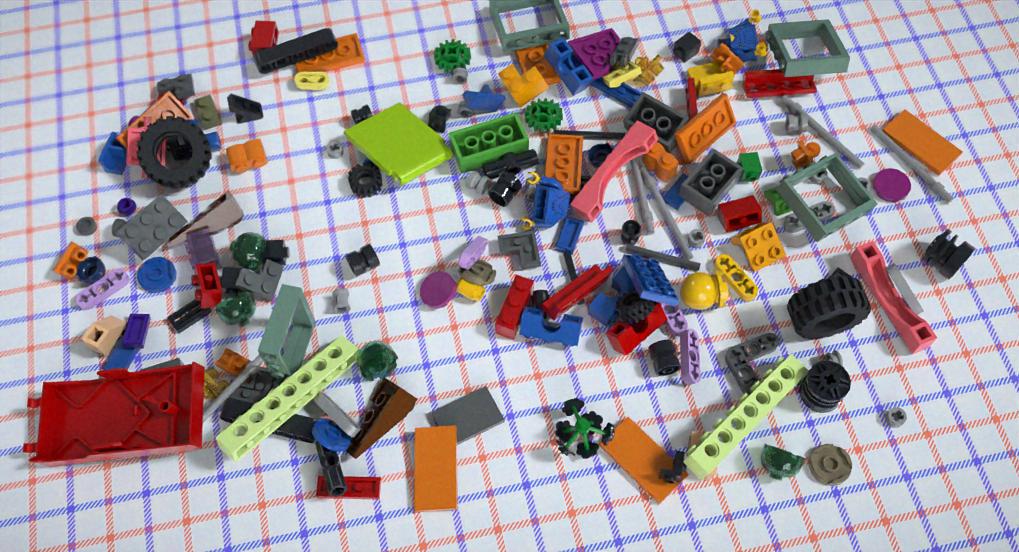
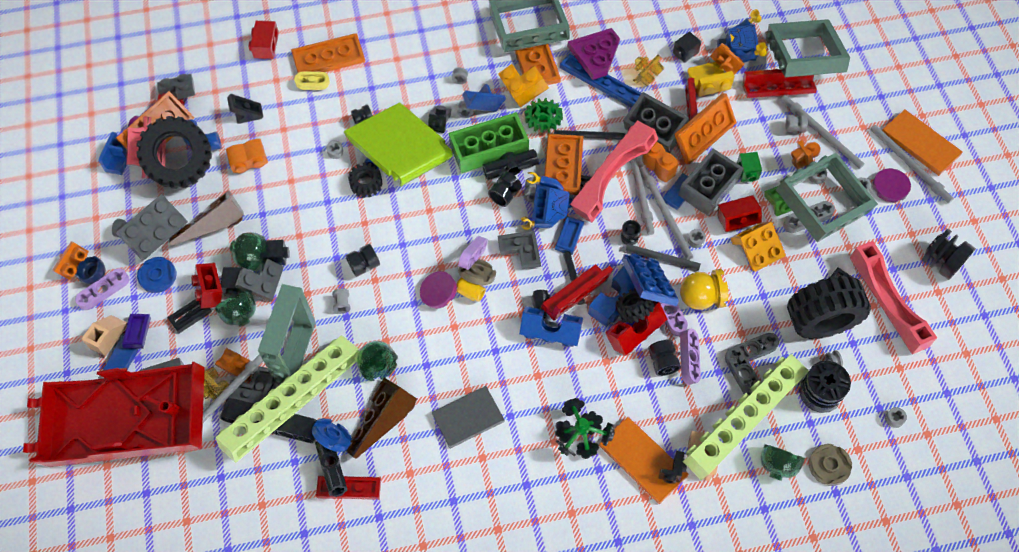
(86, 226): dark grey tile -> none
(126, 202): dark purple plate -> none
(178, 151): black bracket -> none
(202, 248): clear purple brick -> none
(207, 112): olive plate -> none
(295, 51): black beam -> none
(337, 414): light grey beam -> none
(436, 469): orange tile -> none
(452, 55): green gear -> none
(477, 182): light grey wheel -> none
(512, 309): red arch -> none
(559, 57): blue arch -> none
(598, 154): dark blue hair -> none
(621, 74): light yellow plate -> none
(624, 51): dark grey hinge -> none
(734, 268): yellow beam -> none
(904, 289): light grey beam -> none

